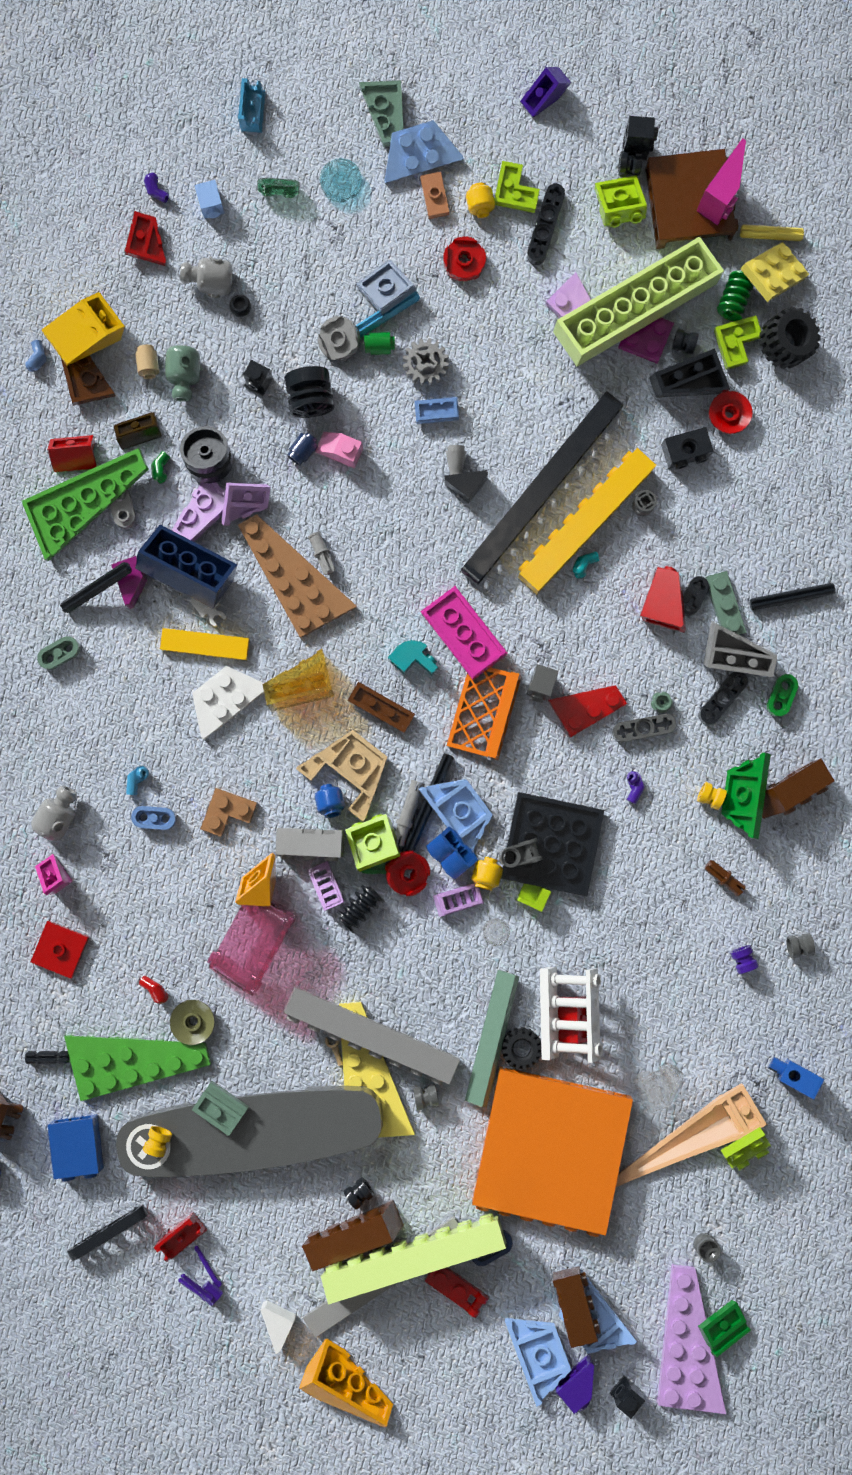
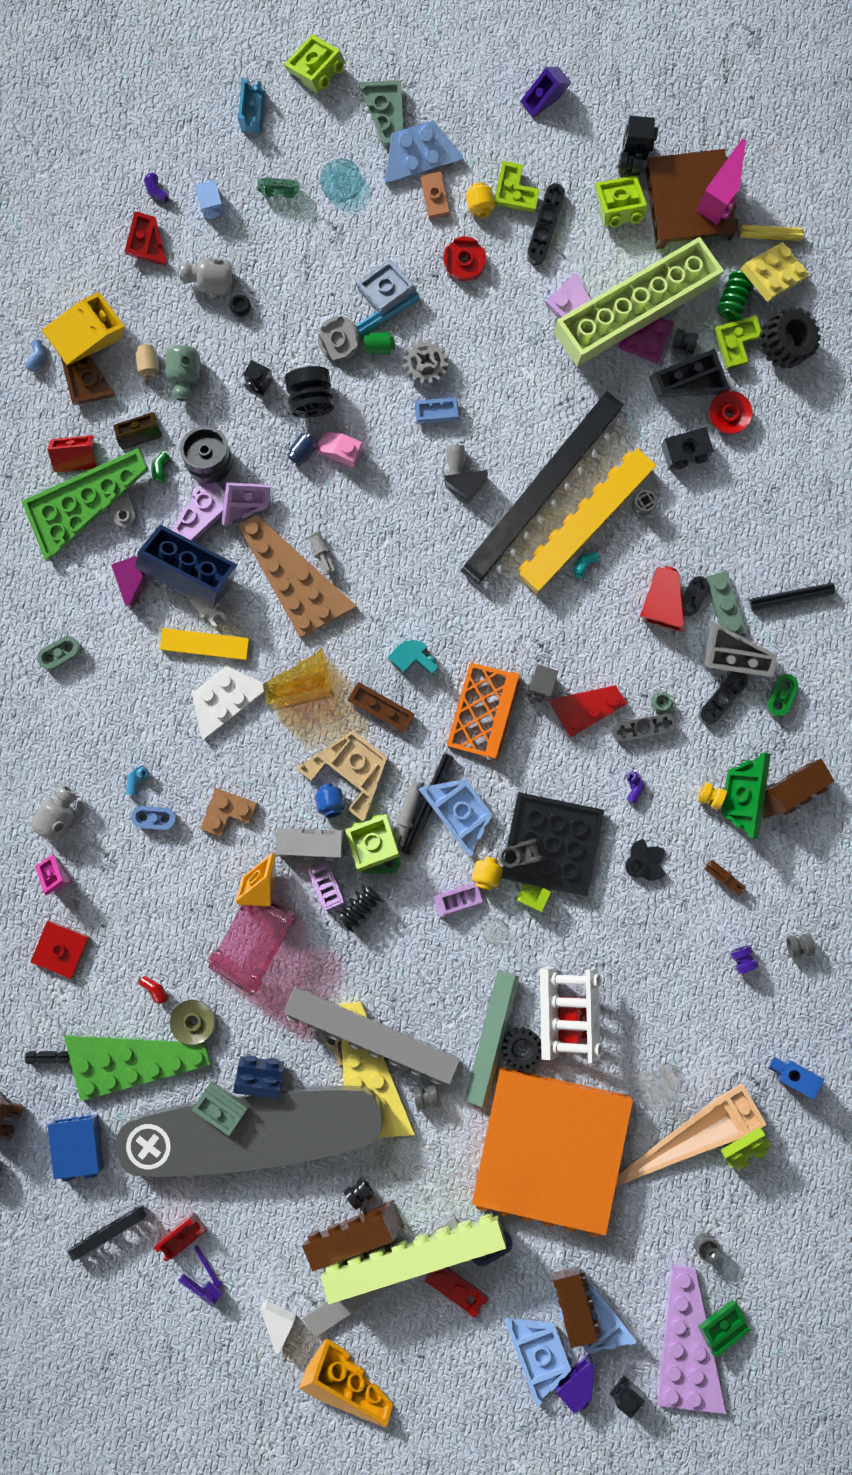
(96, 587): black axle -> none
(157, 1142): yellow wheel -> none
(259, 1076): none -> dark blue plate
(315, 63): none -> lime plate
(395, 873): red plate -> none
(451, 853): blue brick -> none
(464, 633): dark pink tile -> none
(648, 861): none -> black plate

